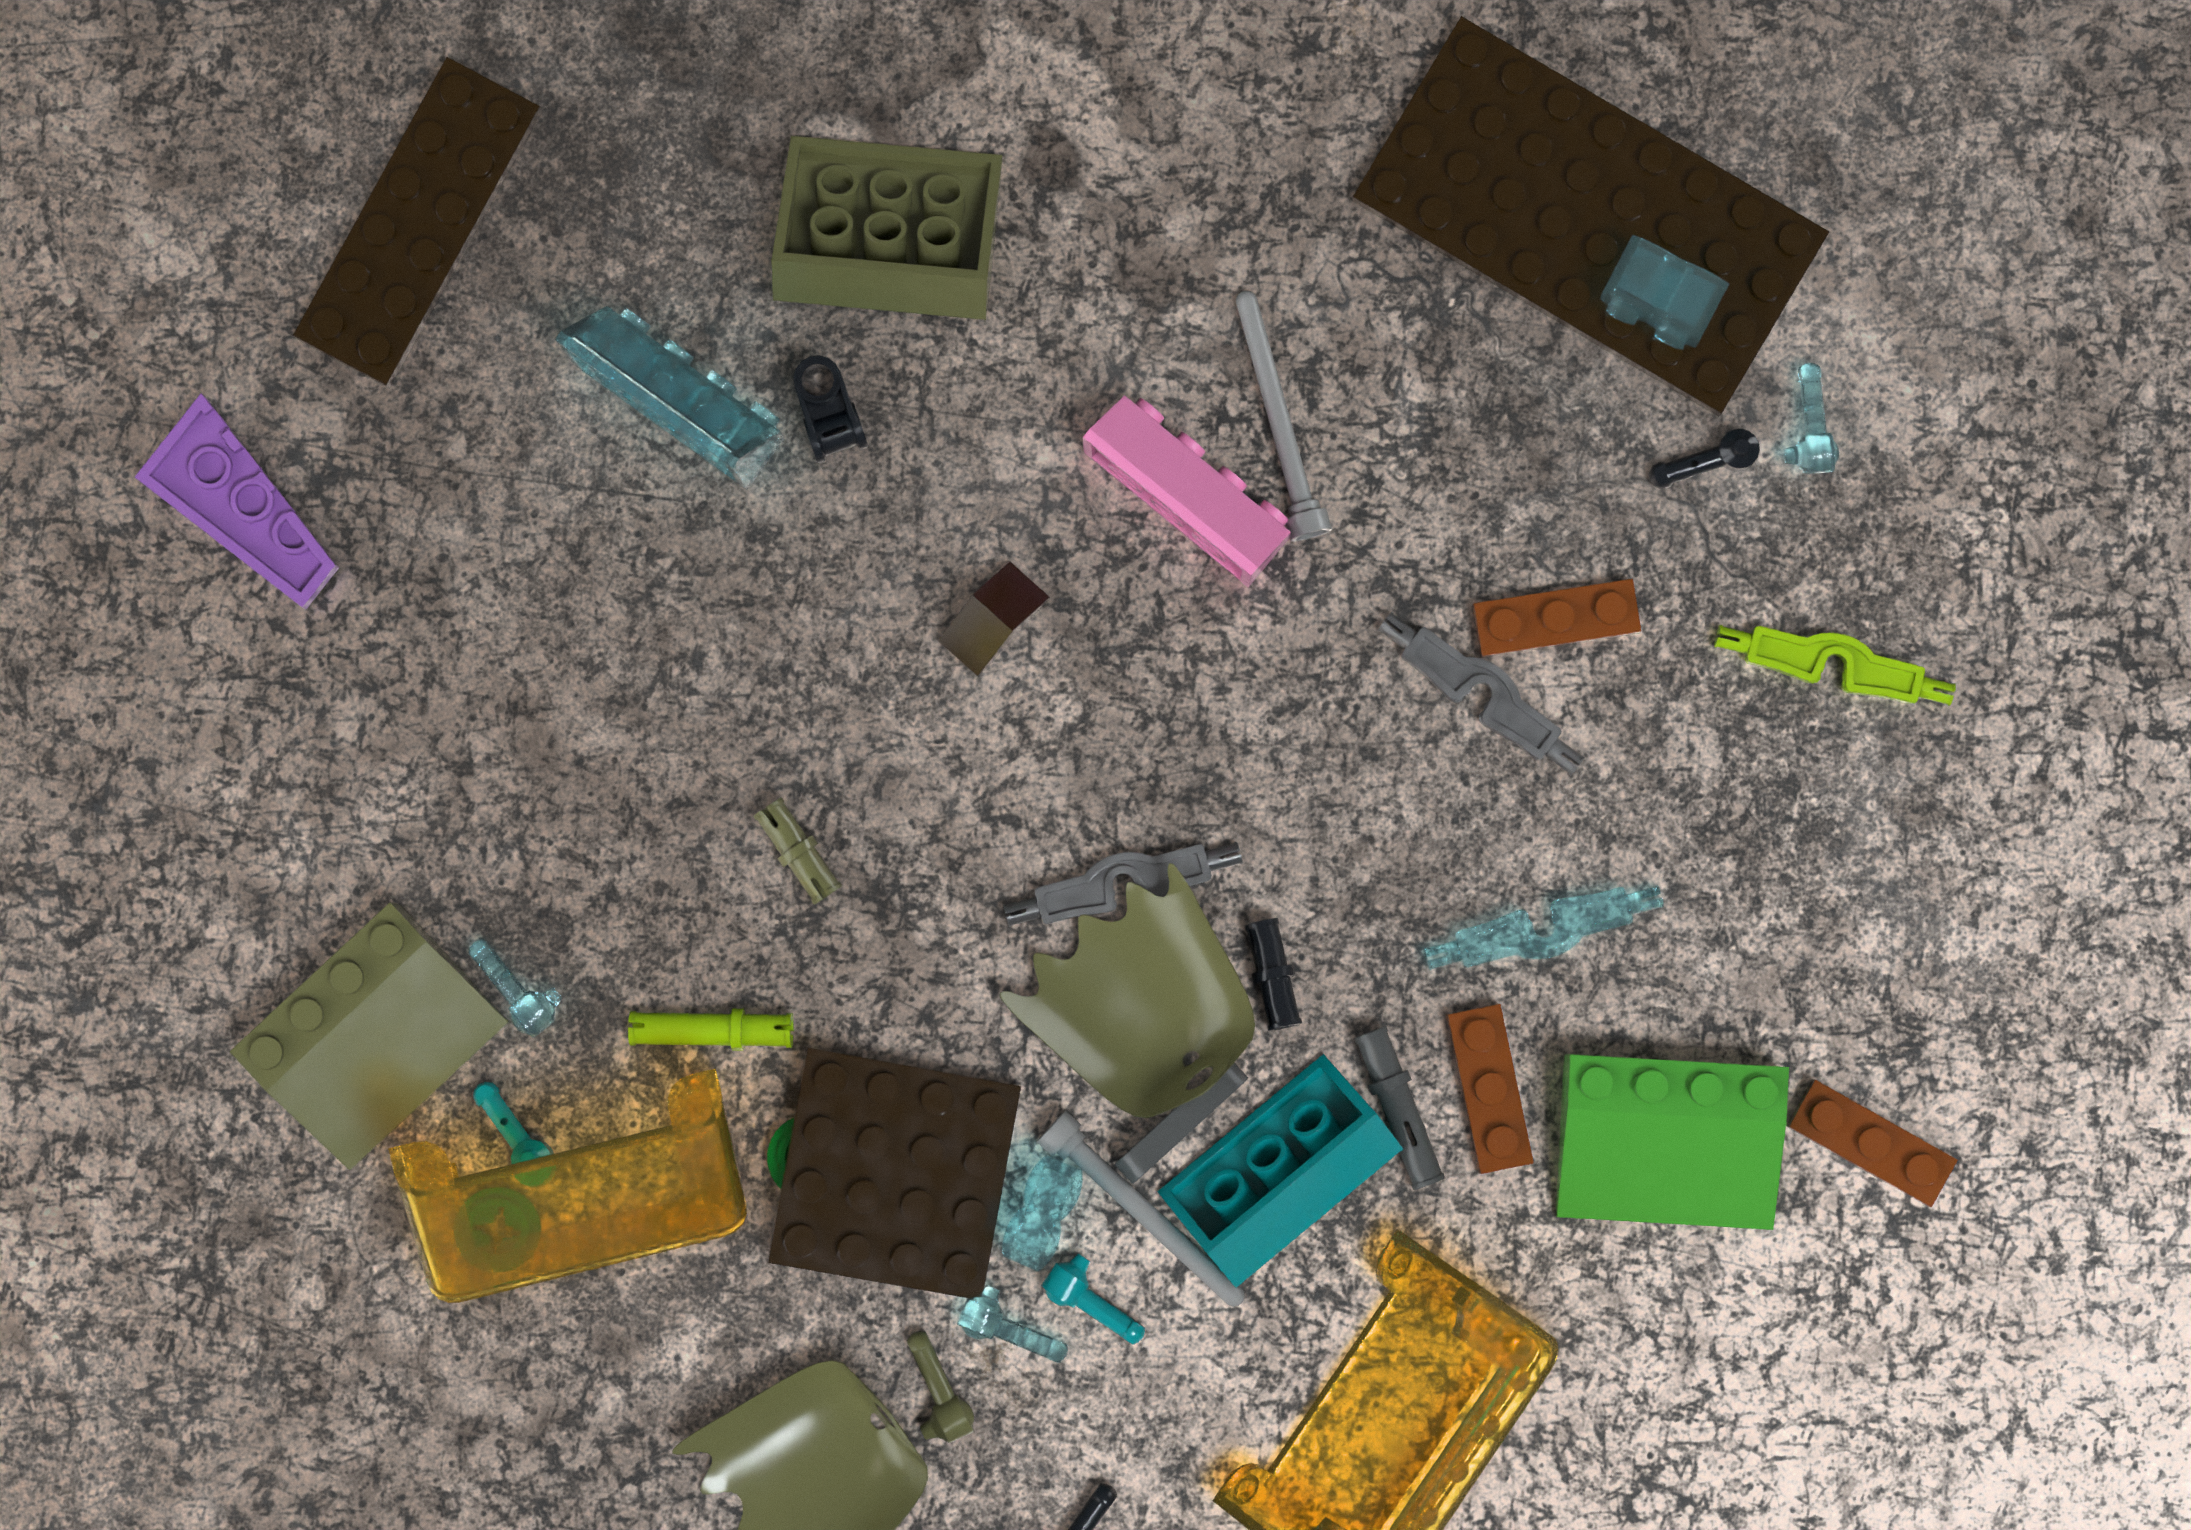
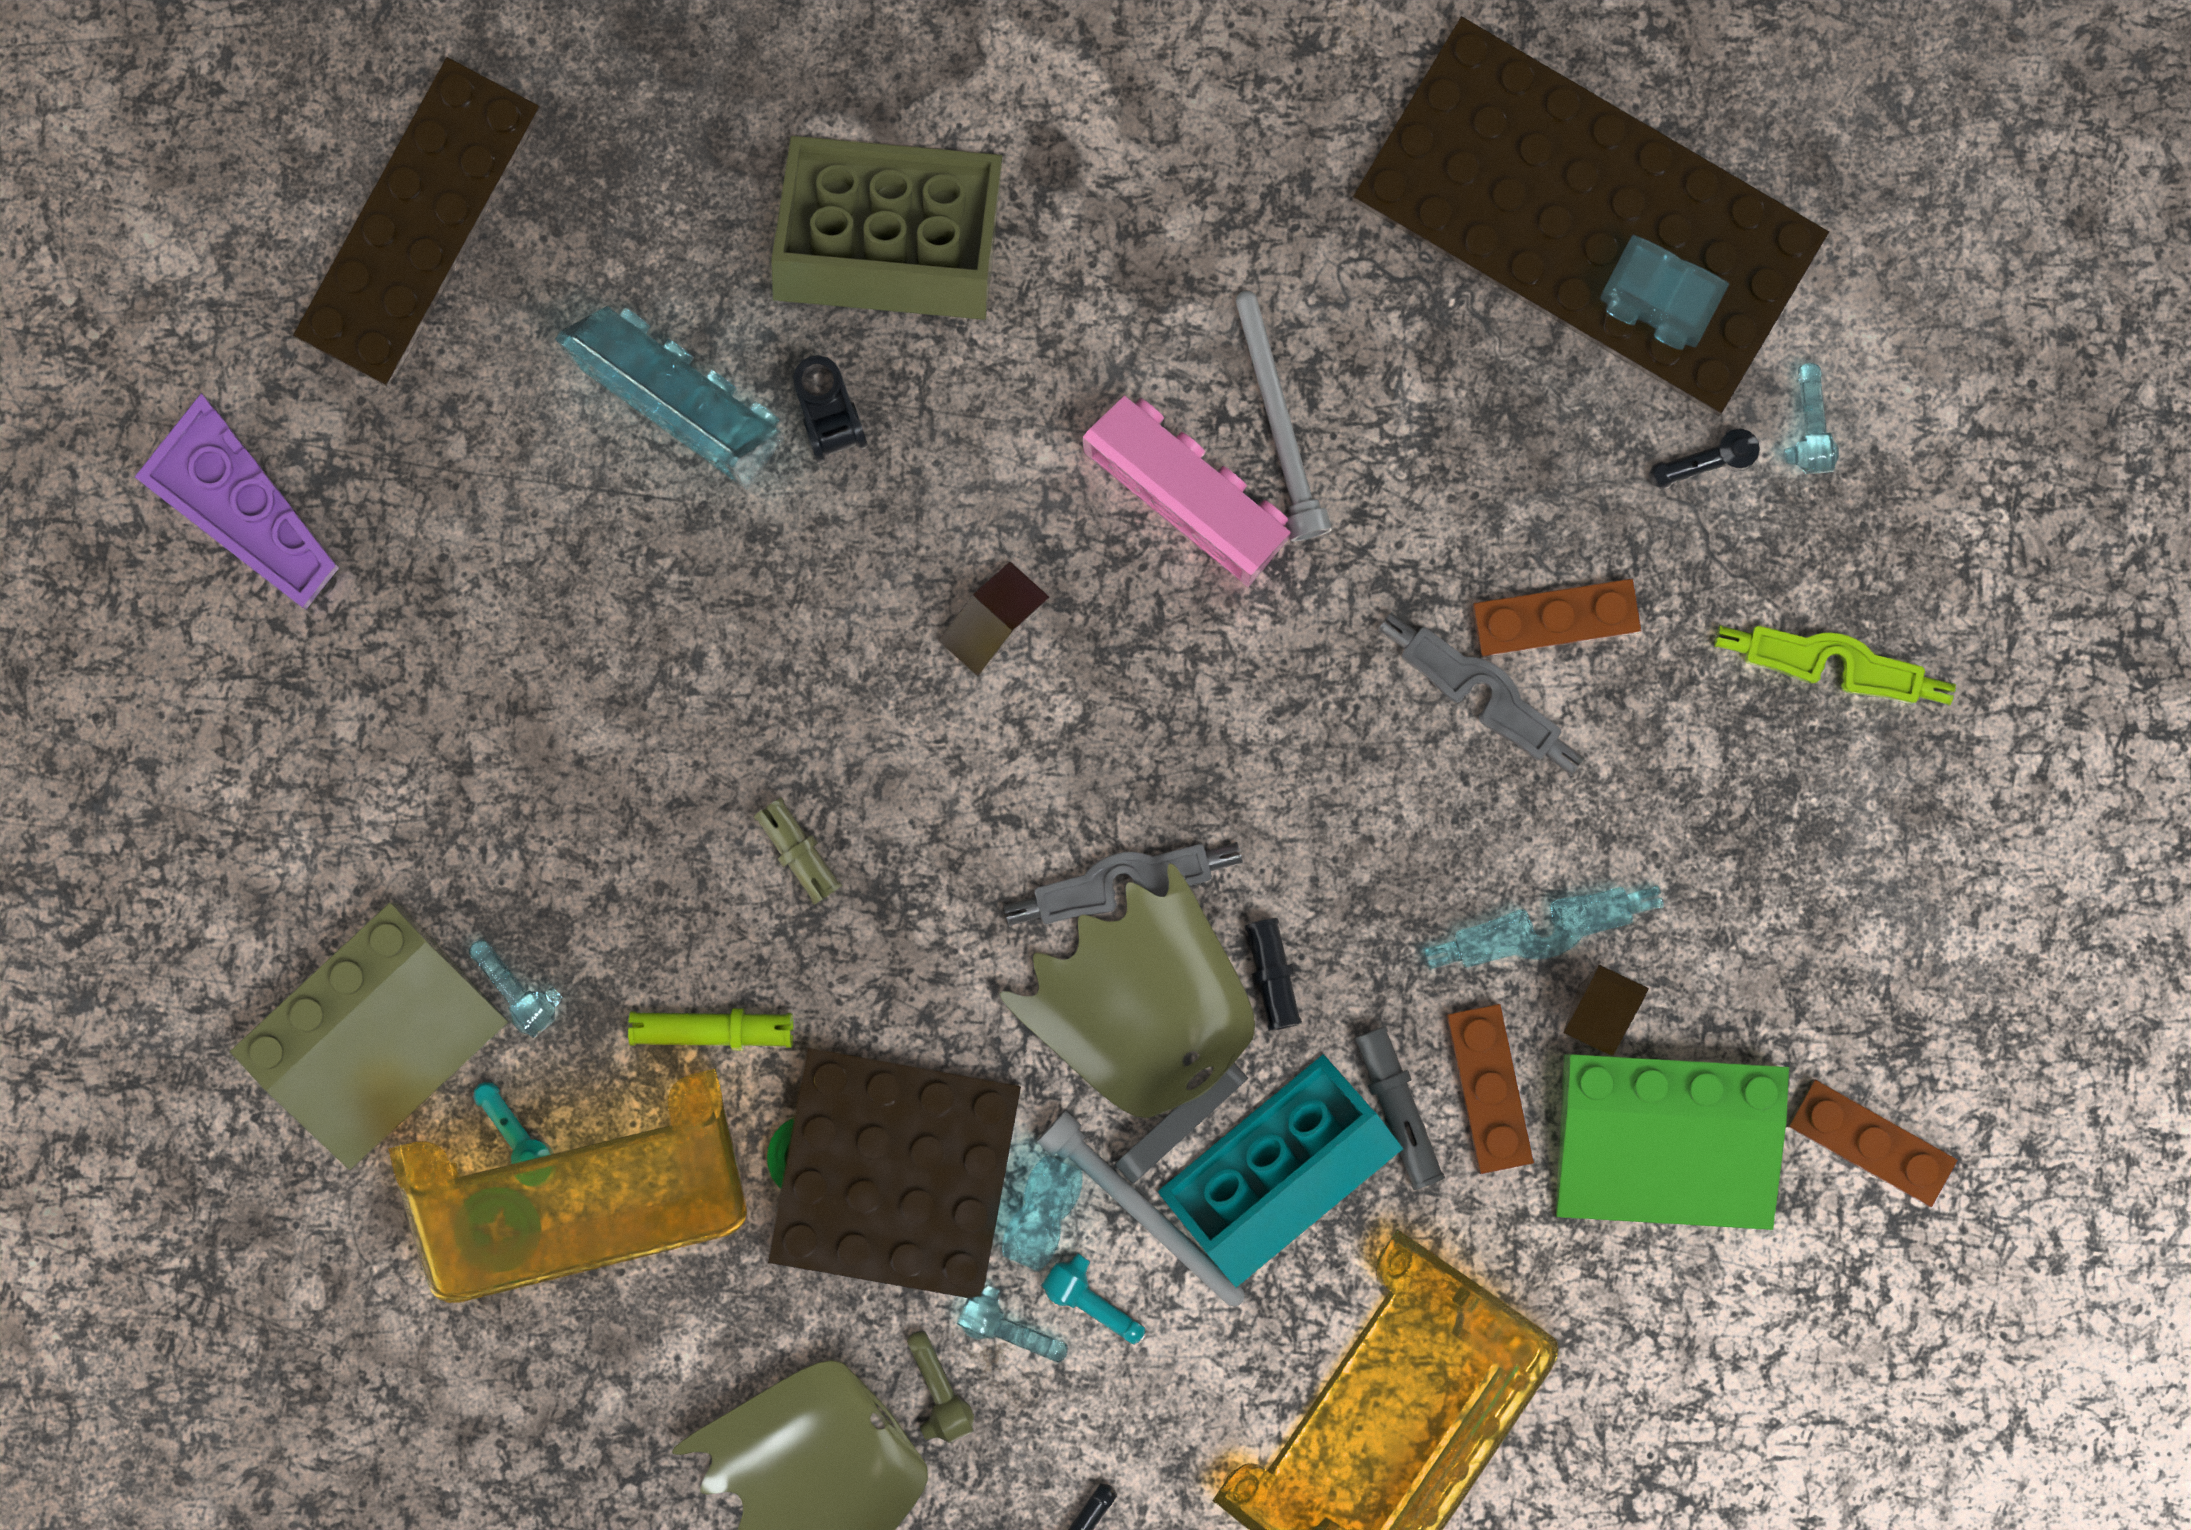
(1604, 1009): none -> dark brown slope

